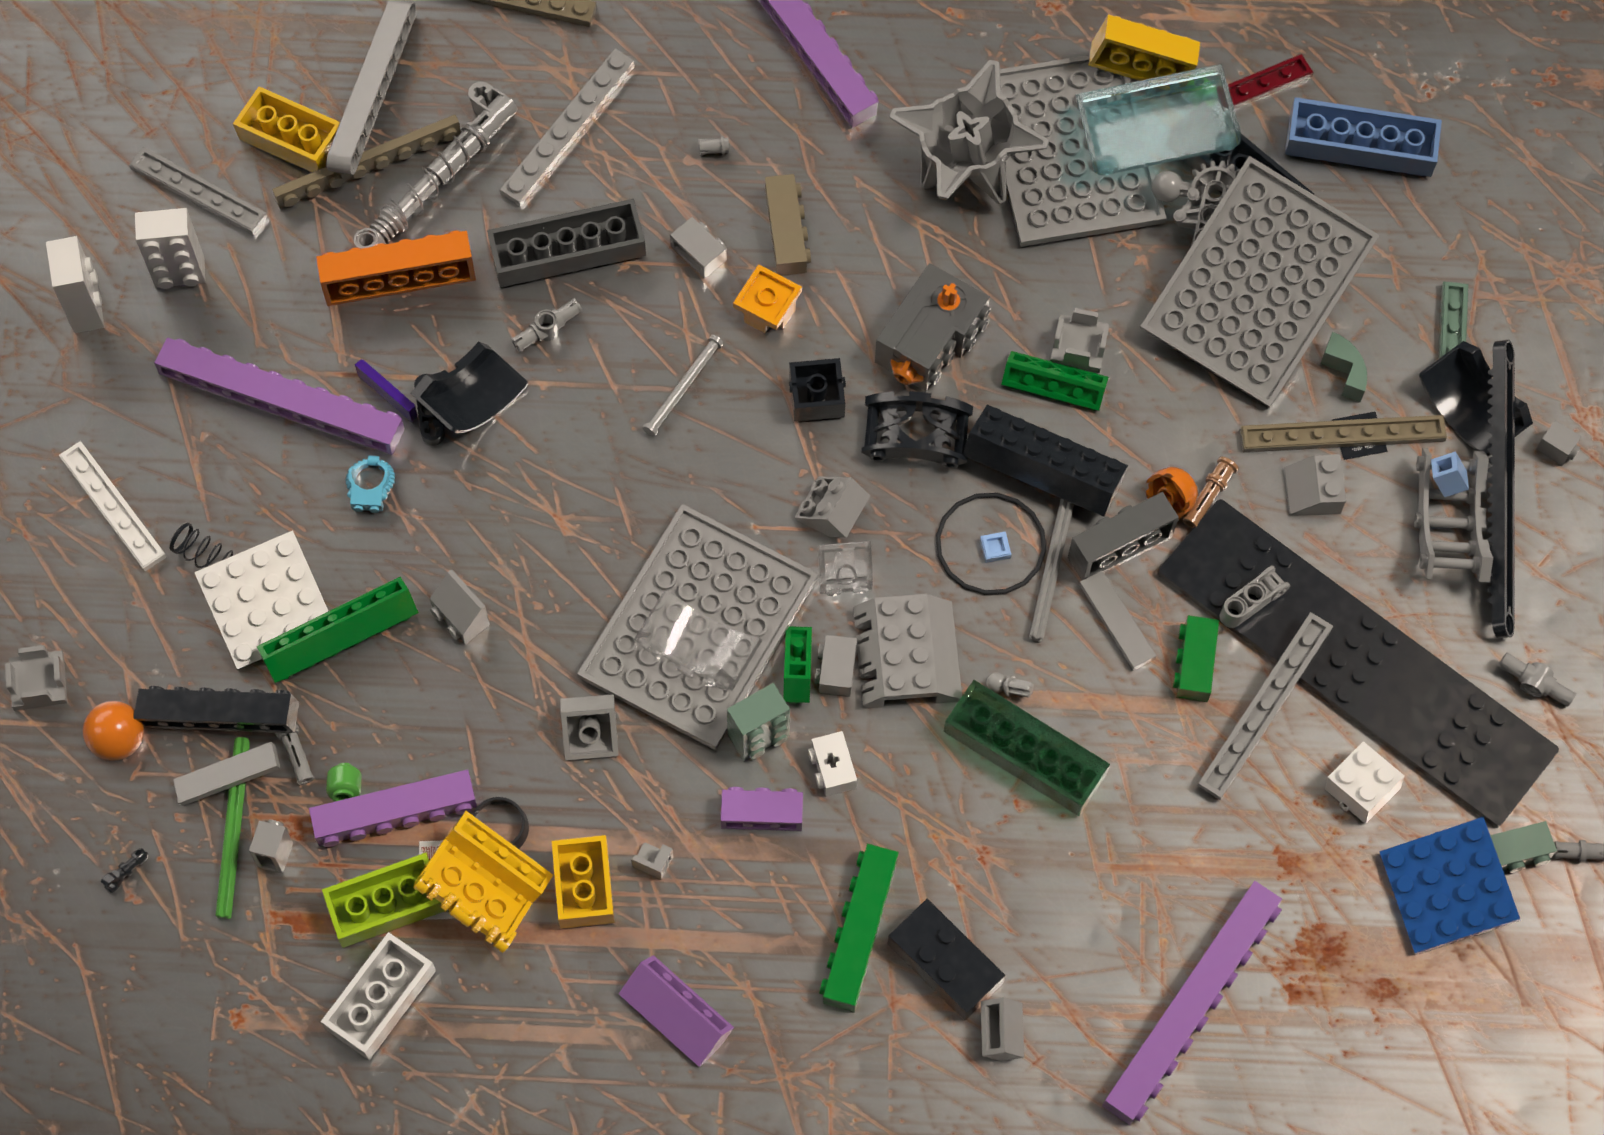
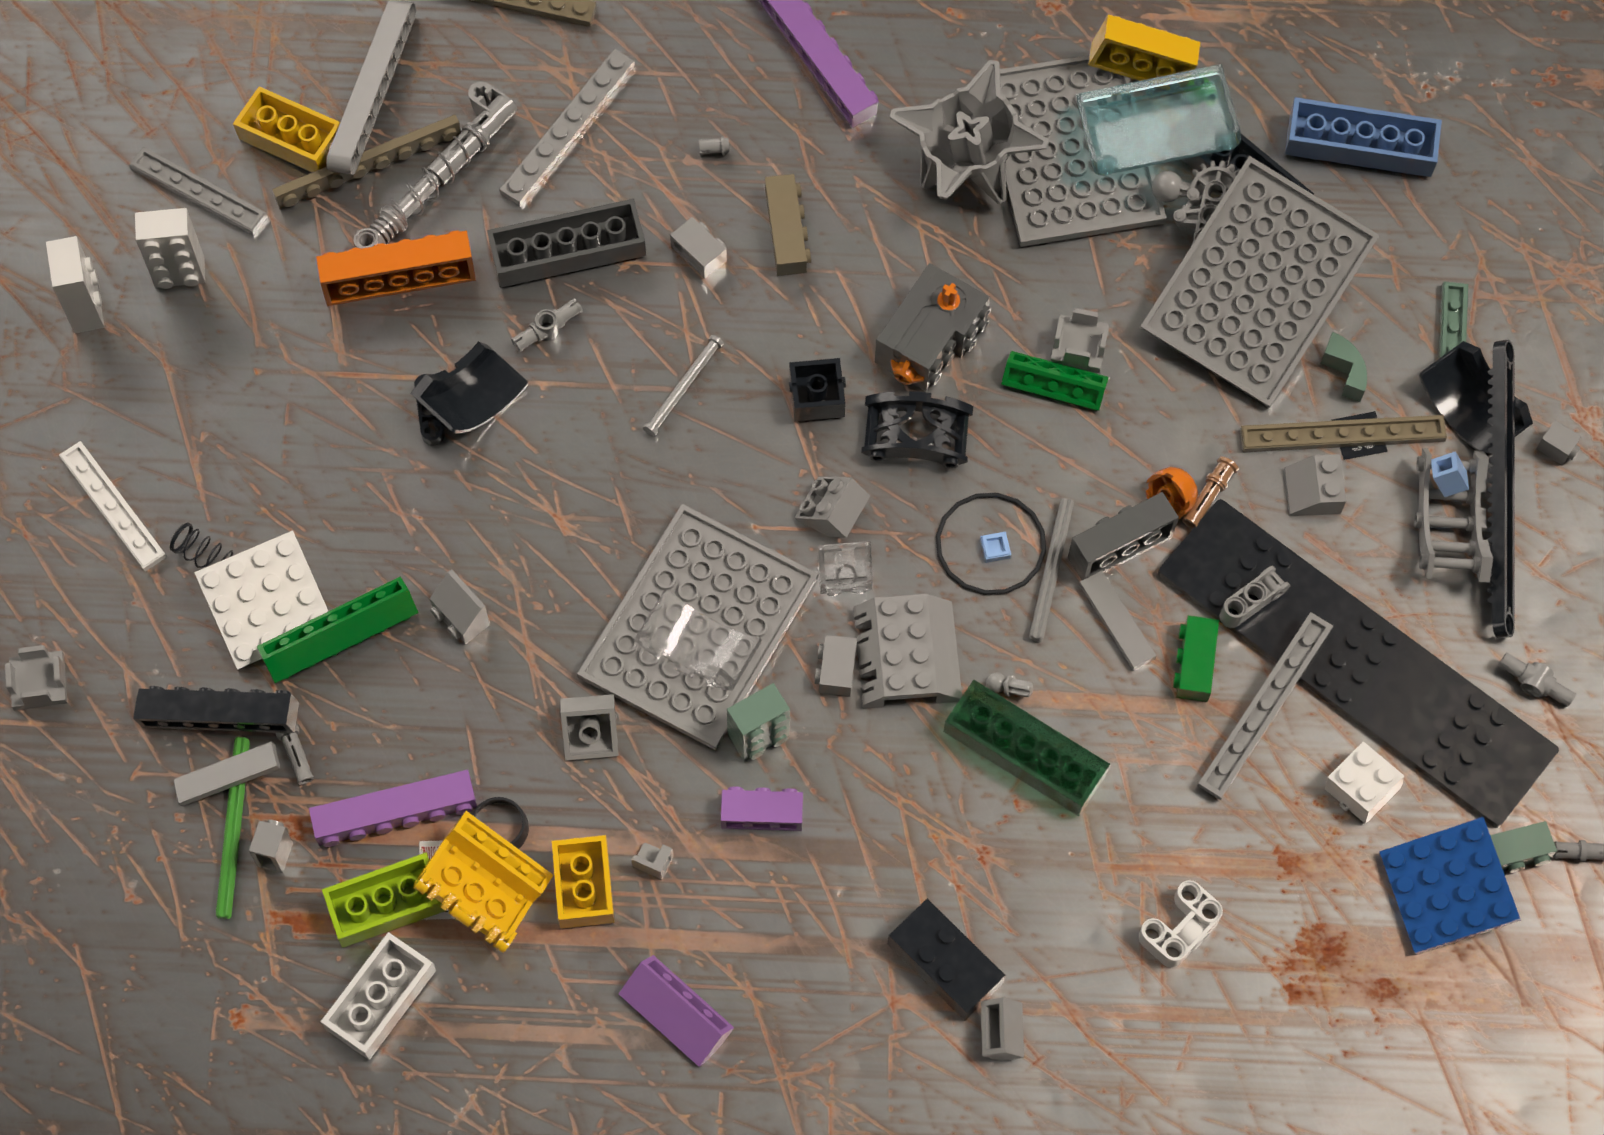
(112, 731): orange piece -> none
(114, 879): black piece -> none
(280, 395): medium lavender brick -> none
(343, 782): bright green head -> none
(372, 498): medium azure piece -> none
(386, 390): dark purple tile -> none
(767, 300): light orange panel -> none
(797, 664): green slope -> none
(834, 749): white brick -> none
(860, 927): green brick -> none
(1045, 460): black brick -> none
(1189, 932): none -> white beam
(1191, 1004): medium lavender brick -> none
(1269, 80): dark red tile -> none

